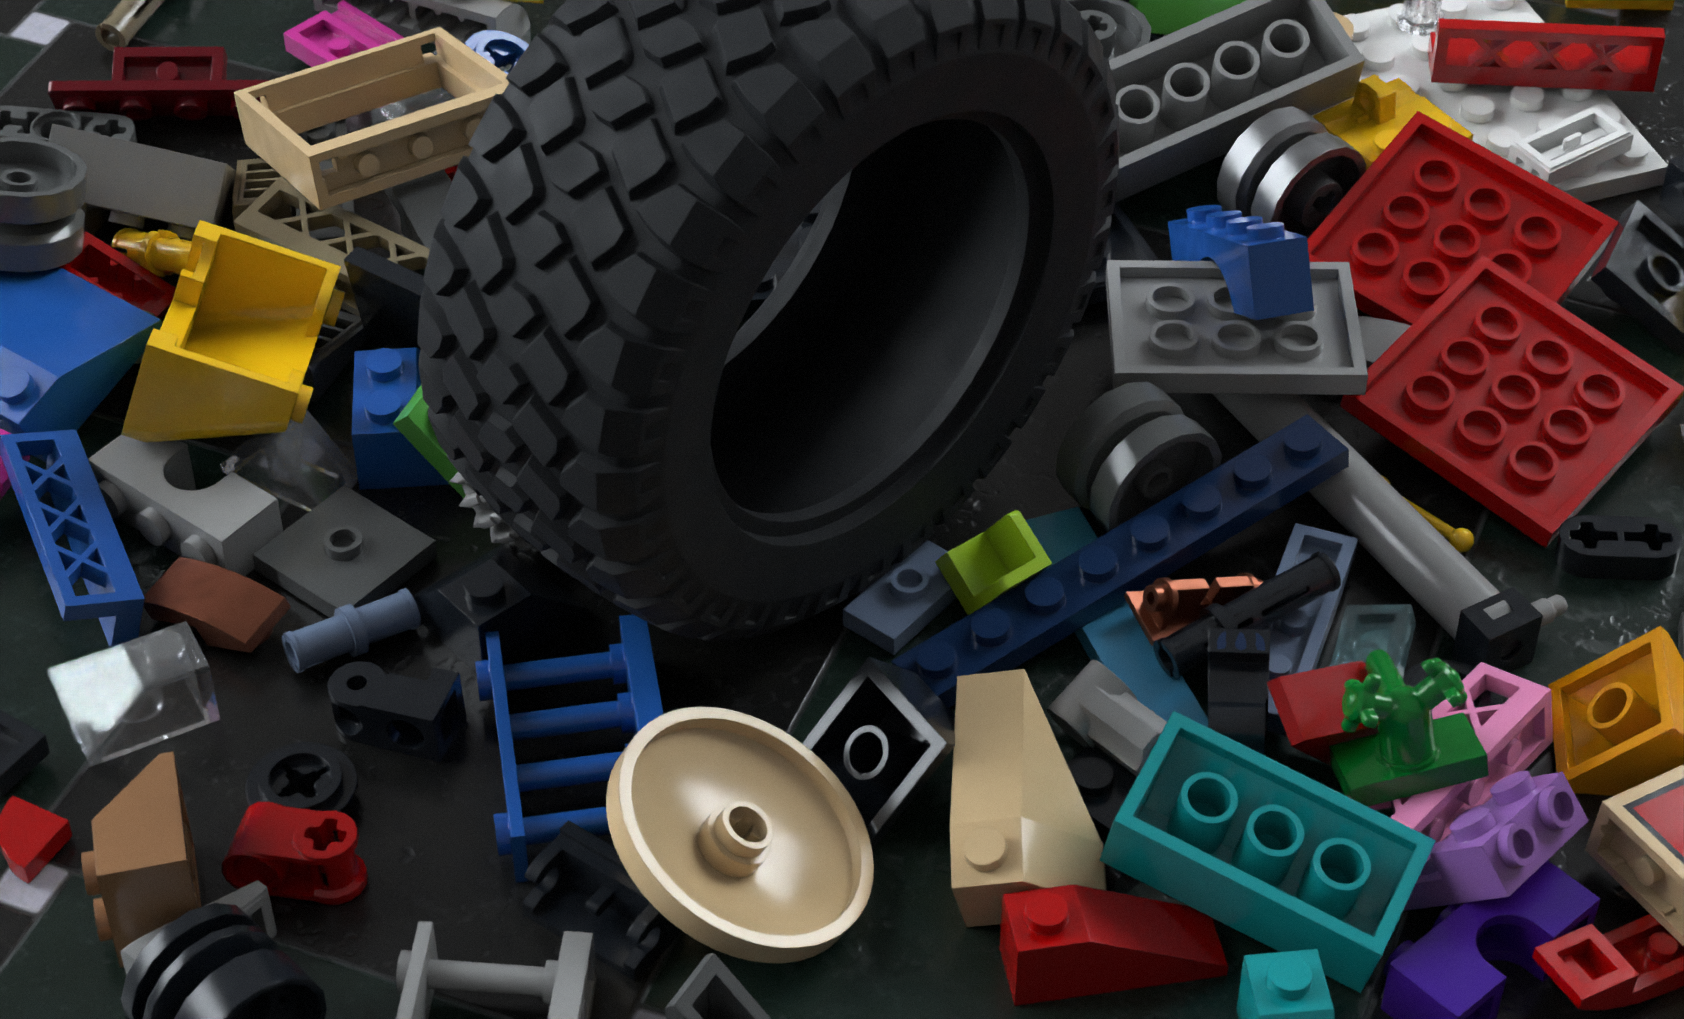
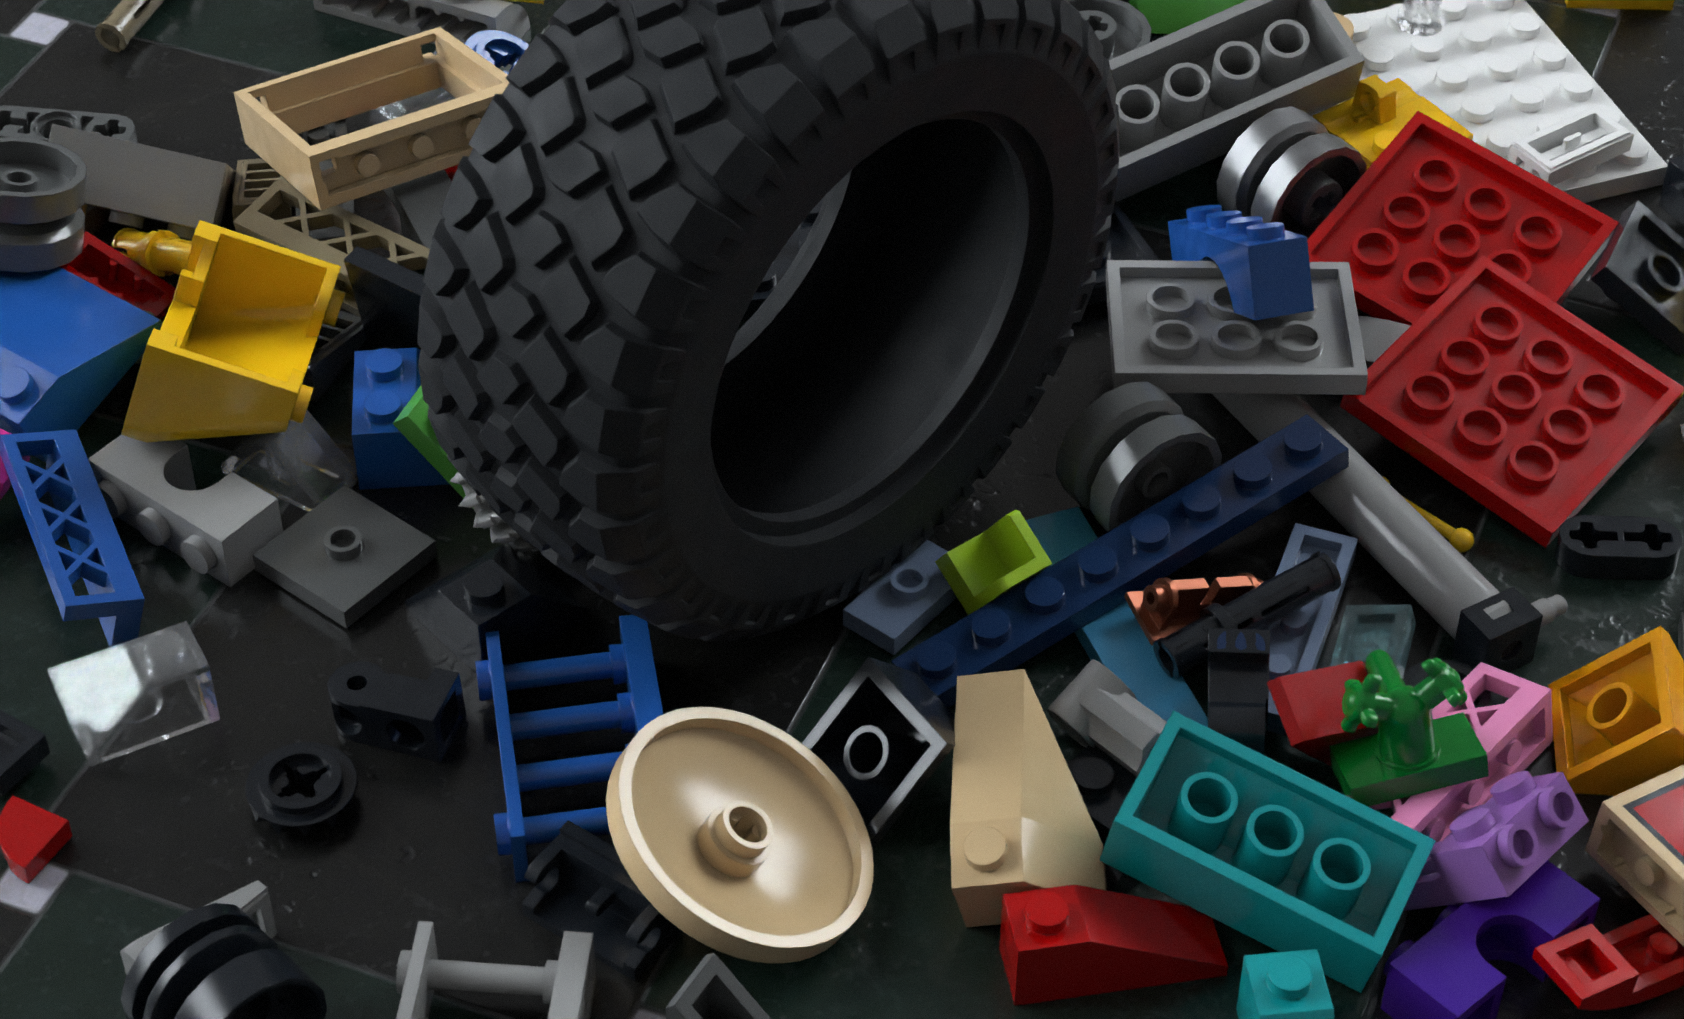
(142, 857): medium nougat slope -> none
(157, 83): dark red bracket -> none
(218, 602): copper slope -> none
(292, 849): red piece -> none
(336, 35): dark pink plate -> none
(351, 630): sand blue pin -> none
(1545, 55): red fence -> none

